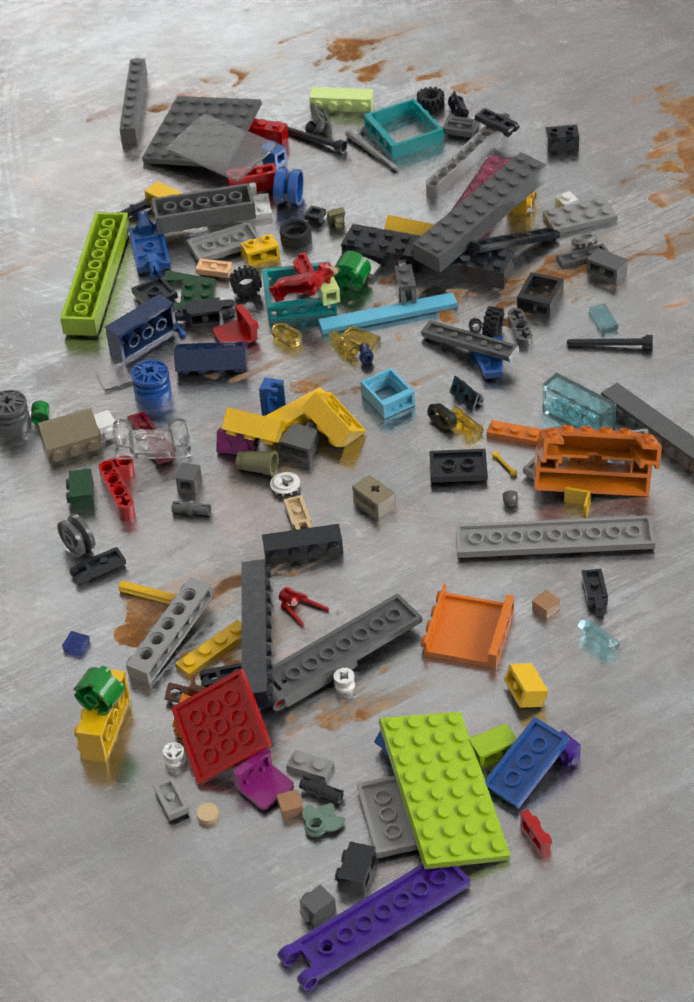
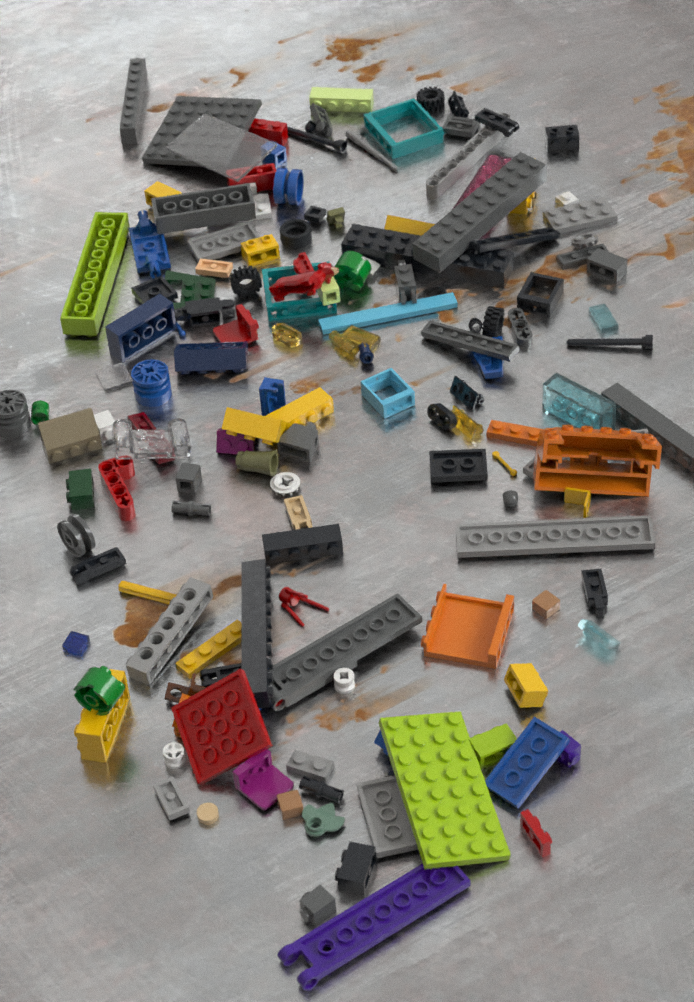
(133, 209): black pin -> none
(333, 419): yellow slope -> none
(374, 496): dark tan brick -> none

